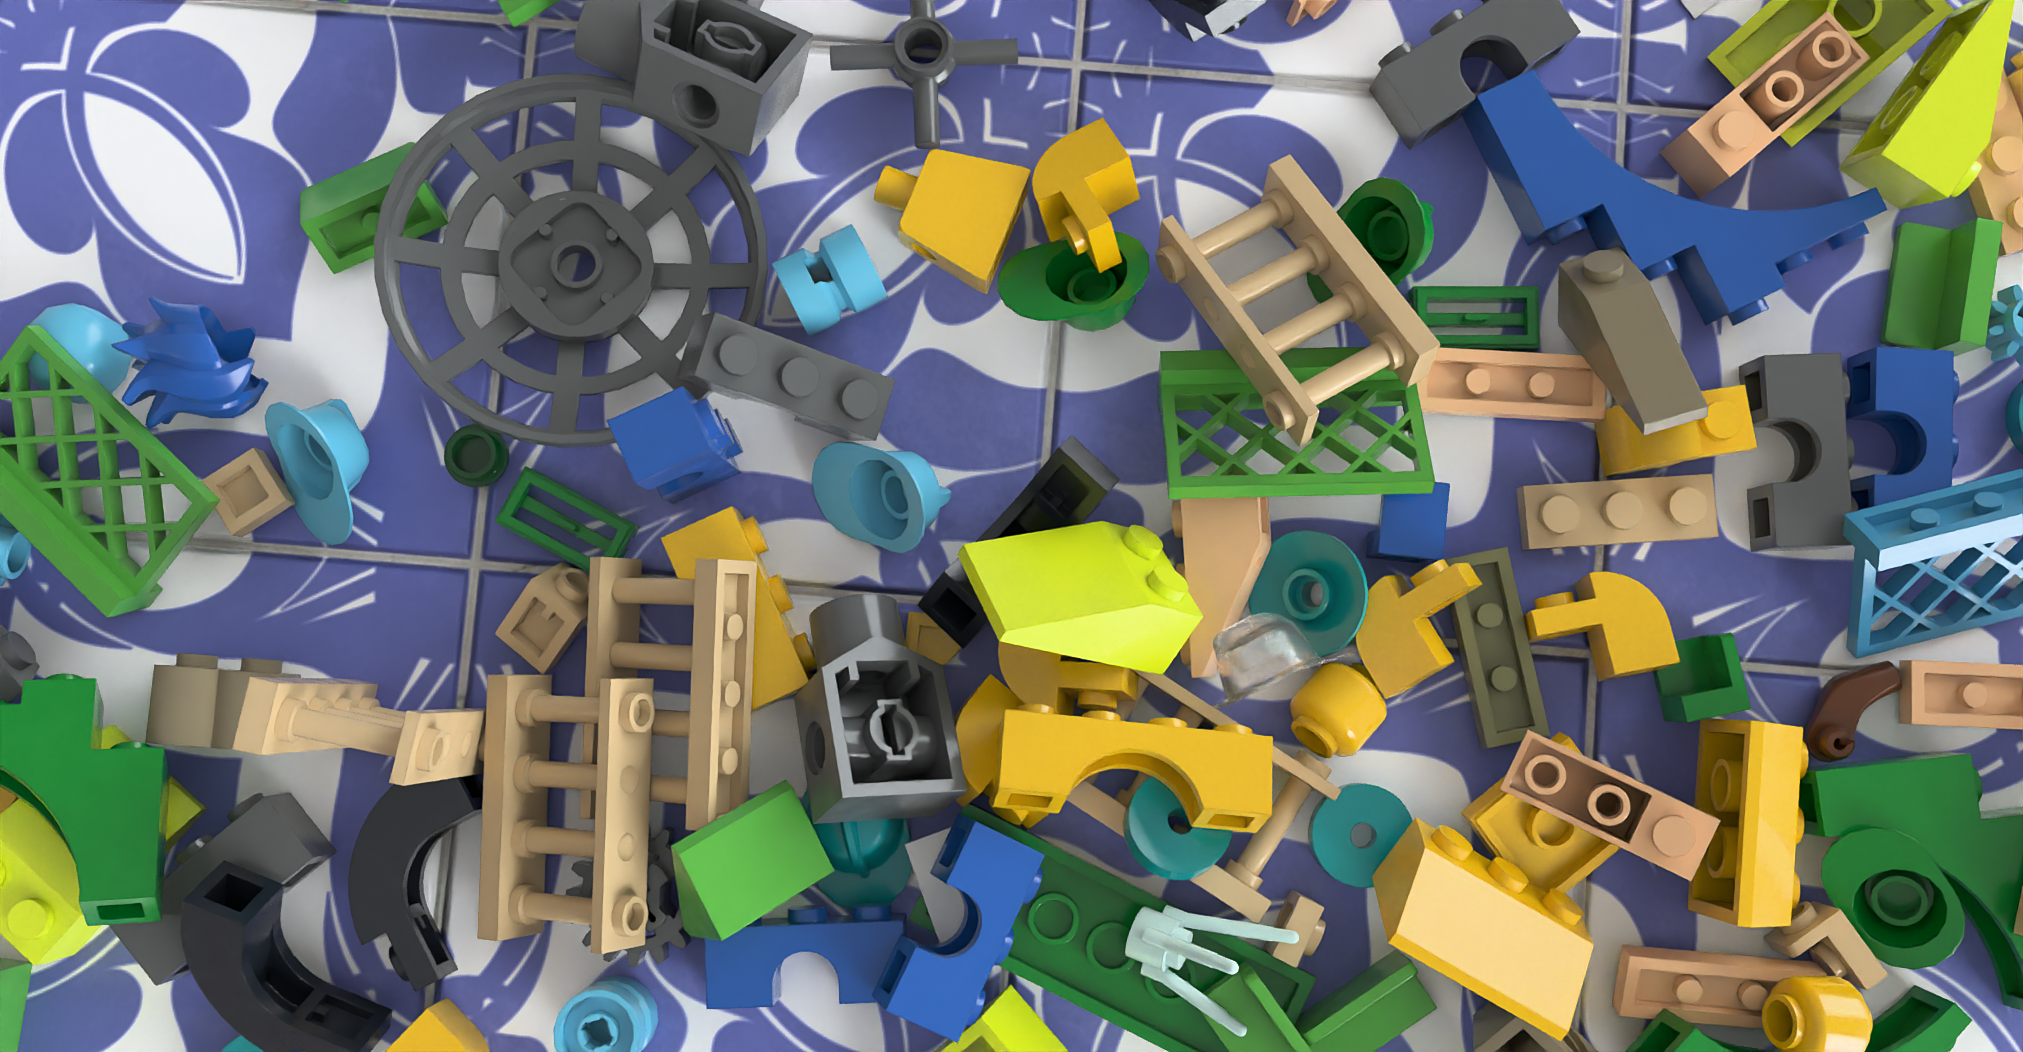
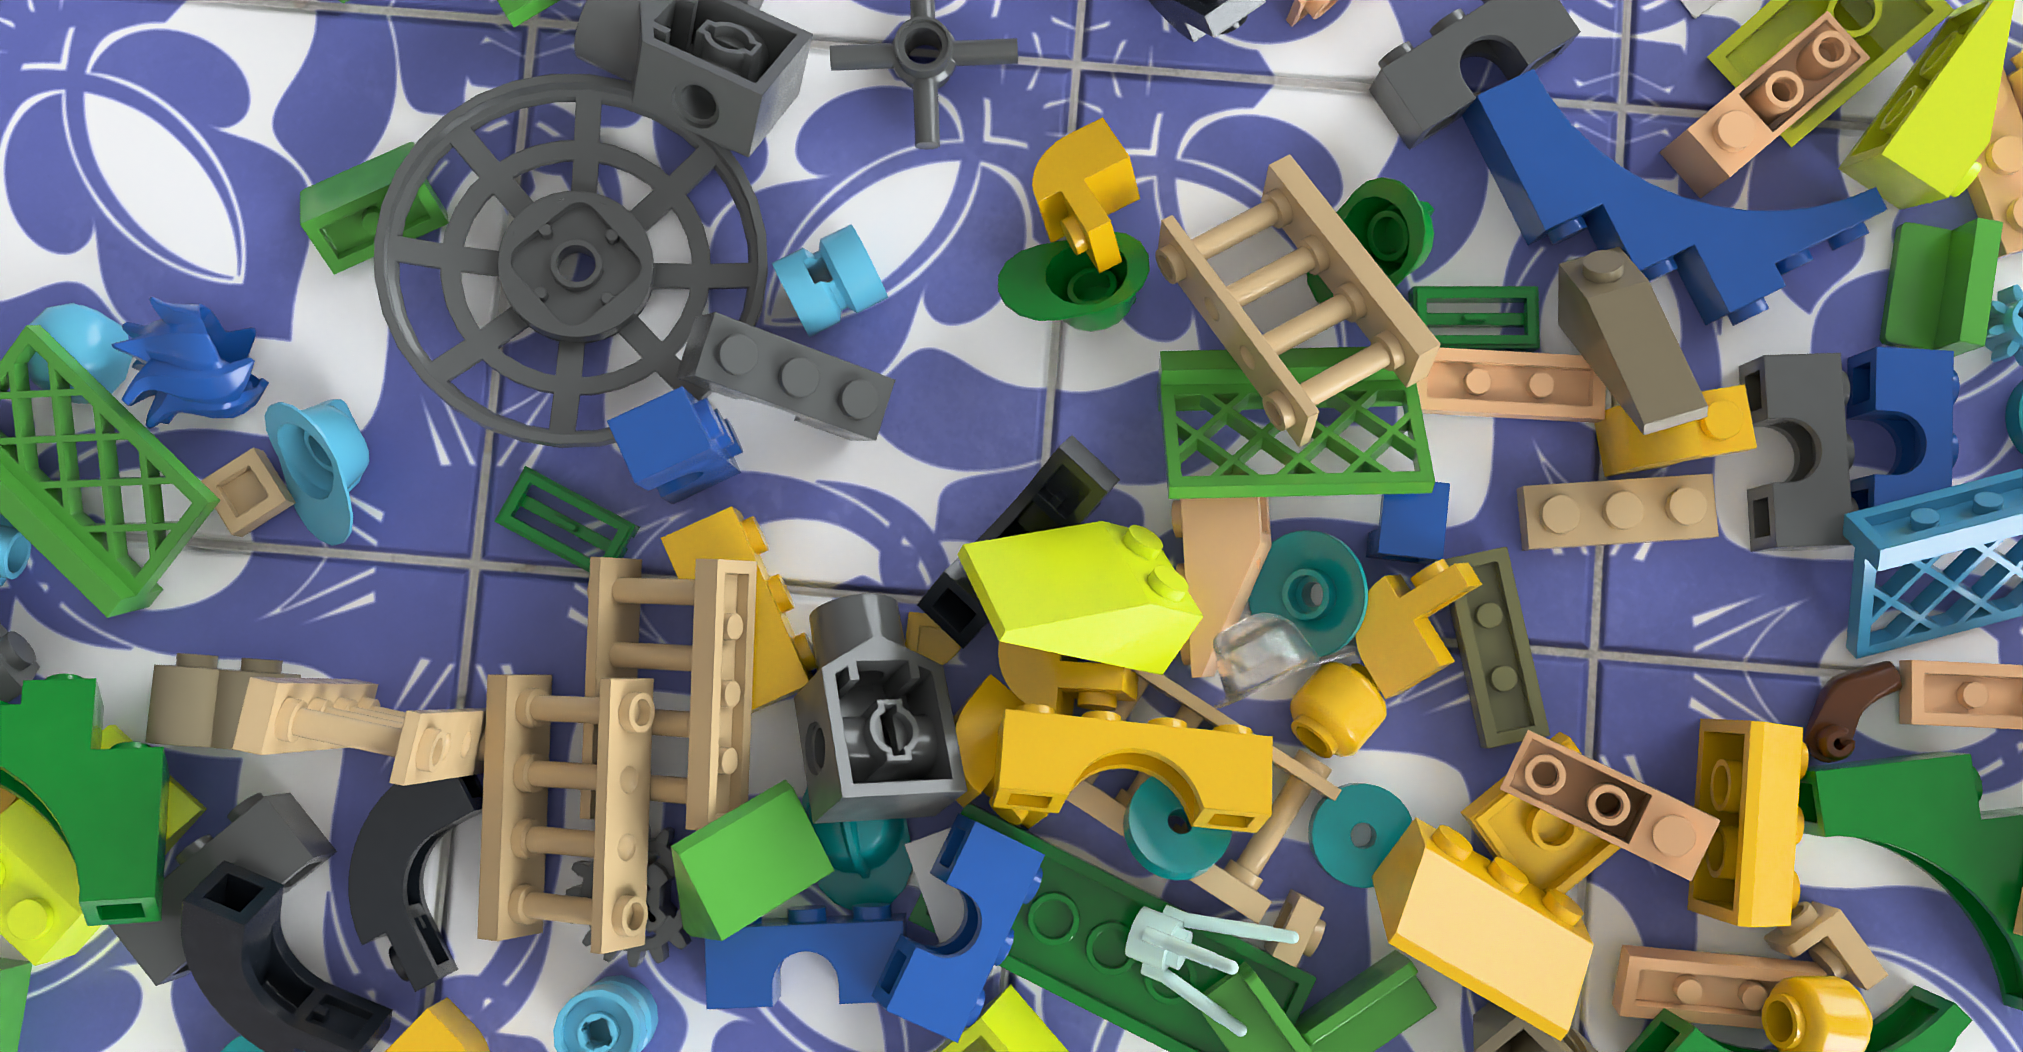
(476, 456): dark green plate -> none
(547, 616): tan bracket -> none
(877, 494): medium azure piece -> none
(957, 211): yellow torso -> none
(1621, 619): yellow brick -> none
(1705, 680): green panel -> none
(1894, 897): green piece -> none

